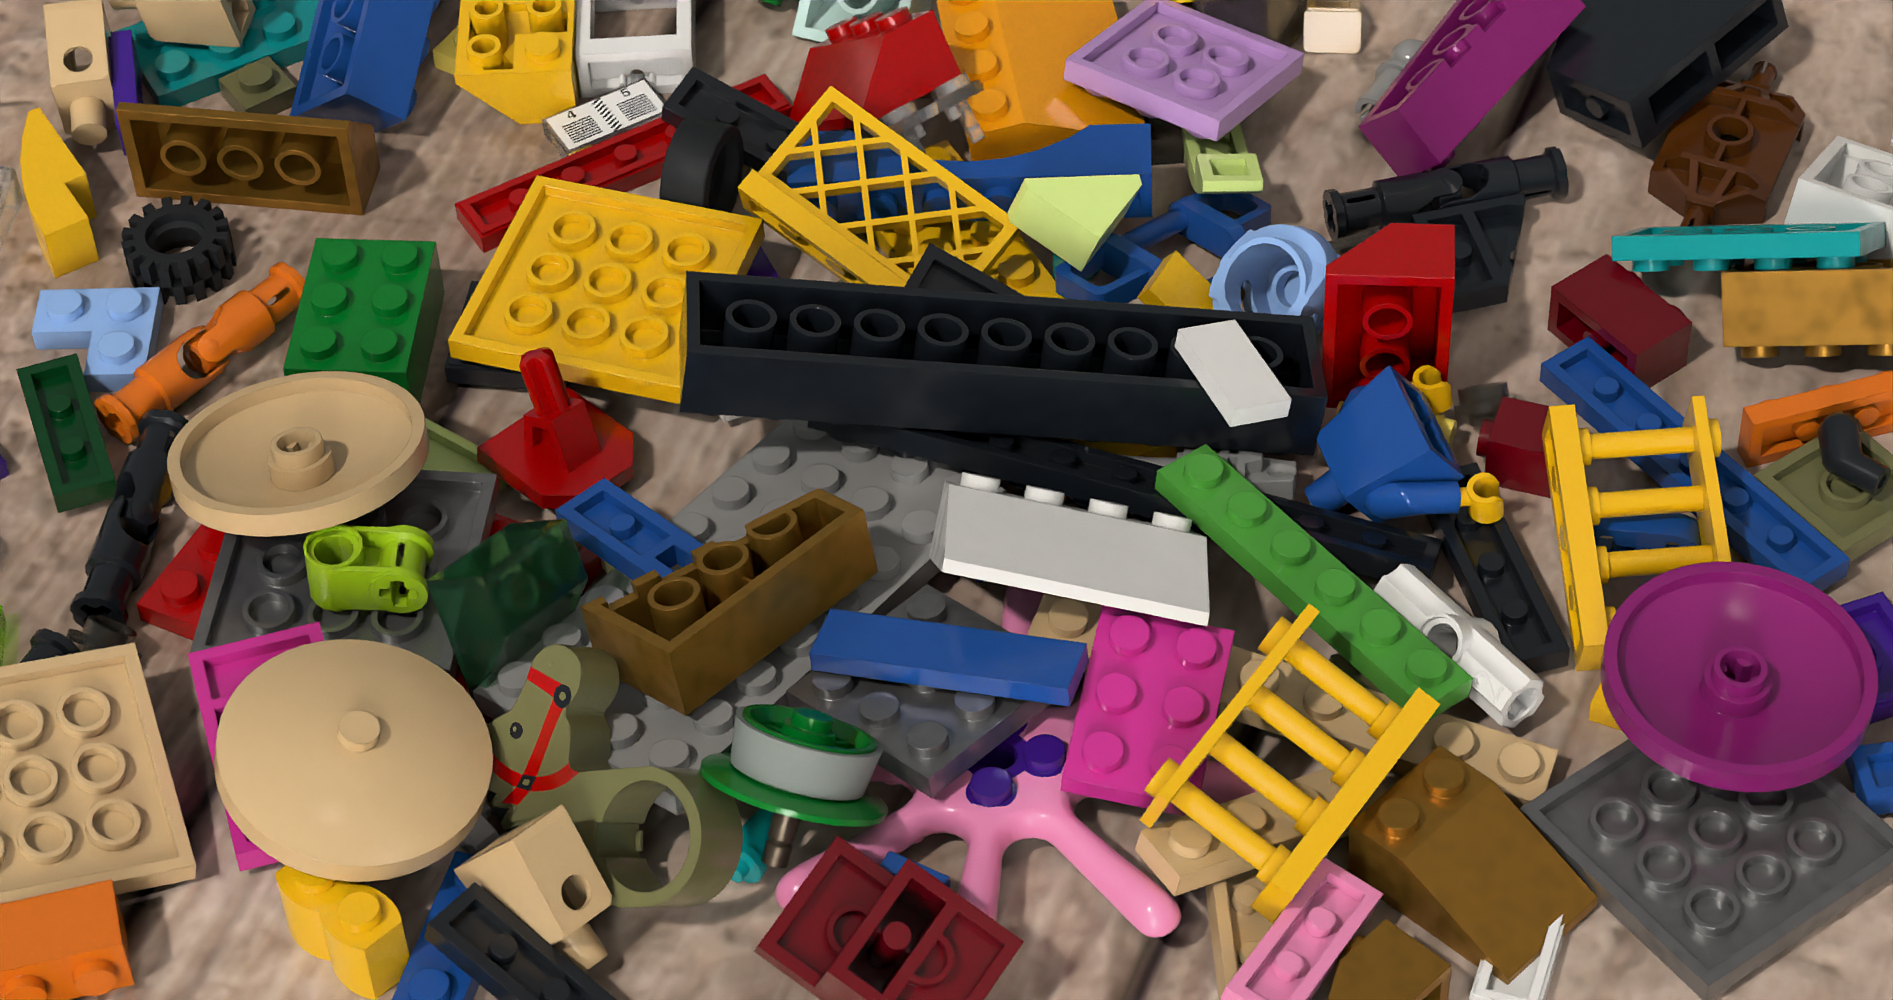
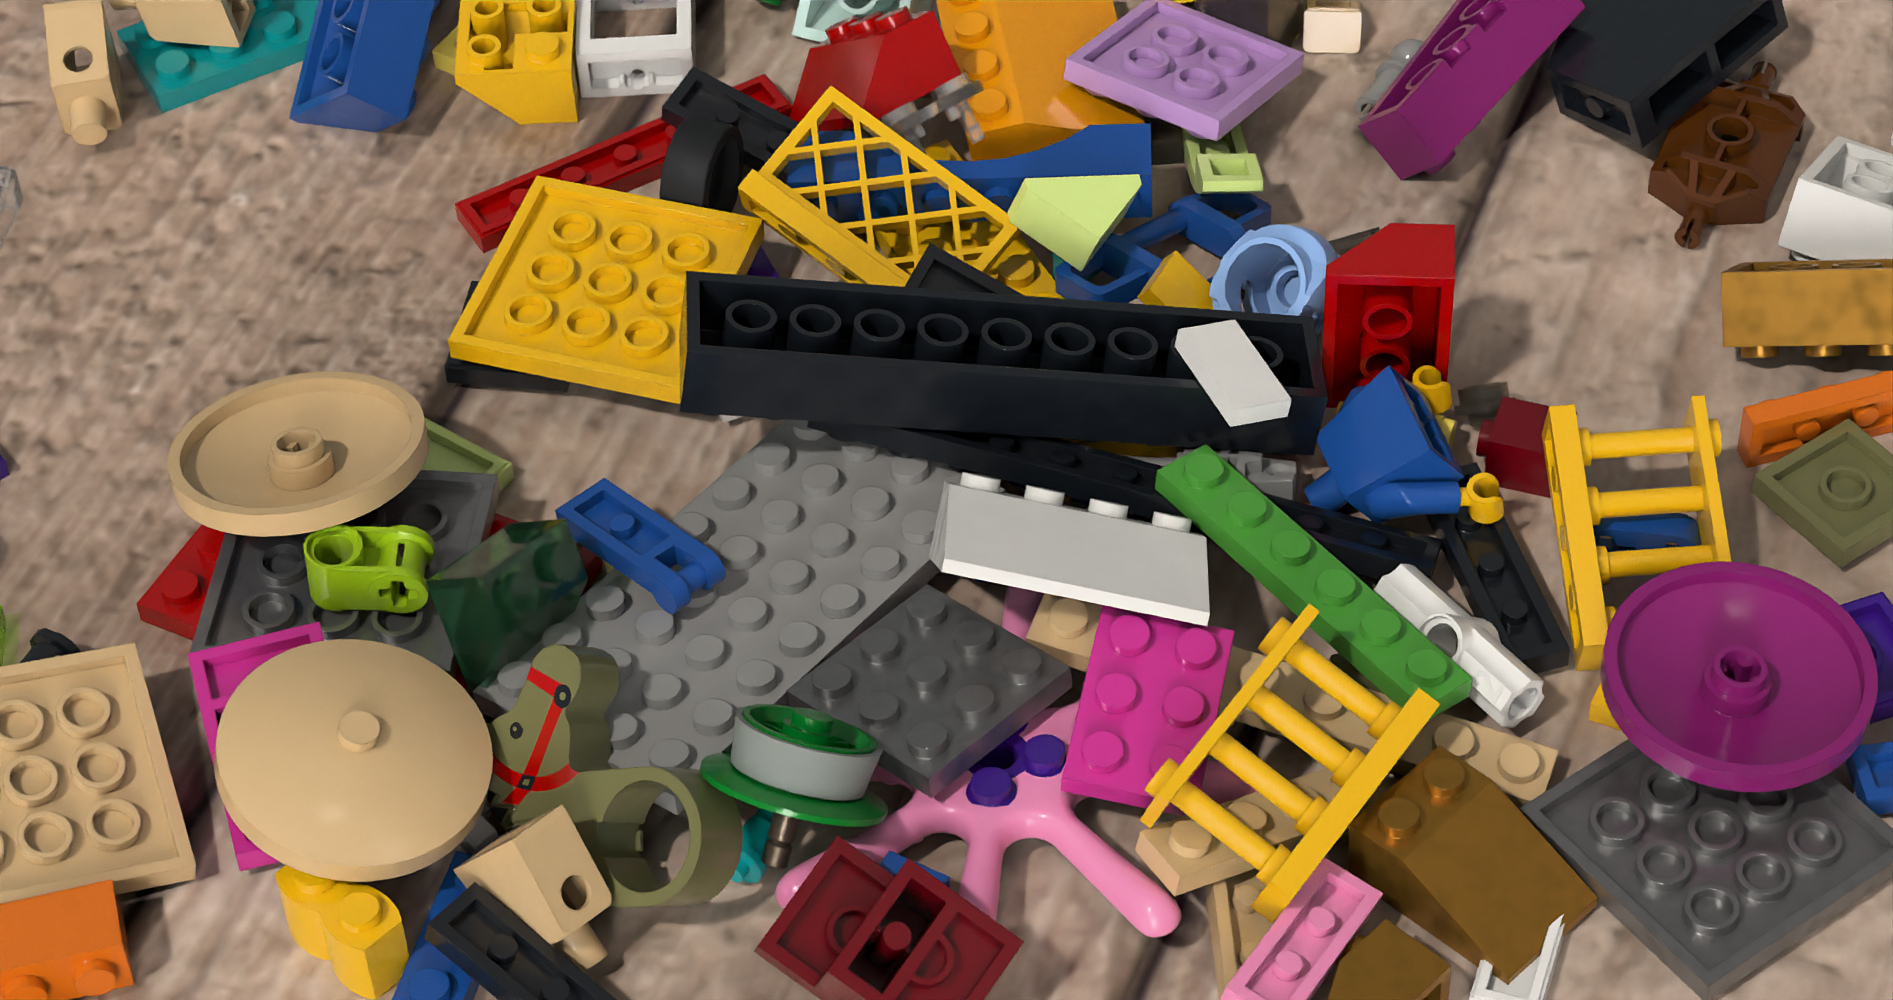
(56, 197): yellow slope -> none
(67, 433): dark green plate -> none
(102, 633): clear smoke plate -> none
(113, 324): light blue plate -> none
(124, 72): dark purple tile -> none
(131, 522): black piece -> none
(173, 228): black tyre -> none
(234, 329): orange piece -> none
(250, 158): pearl gold slope -> none
(258, 88): olive plate -> none
(369, 310): green brick -> none
(560, 442): red piece -> none
(603, 117): tile -> none
(735, 601): pearl gold wedge -> none
(949, 657): blue tile -> none
(1401, 196): black piece -> none
(1484, 247): black wing -> none
(1621, 318): dark red brick -> none
(1755, 518): blue plate -> none
(1768, 244): teal plate -> none
(1843, 453): black arm -> none

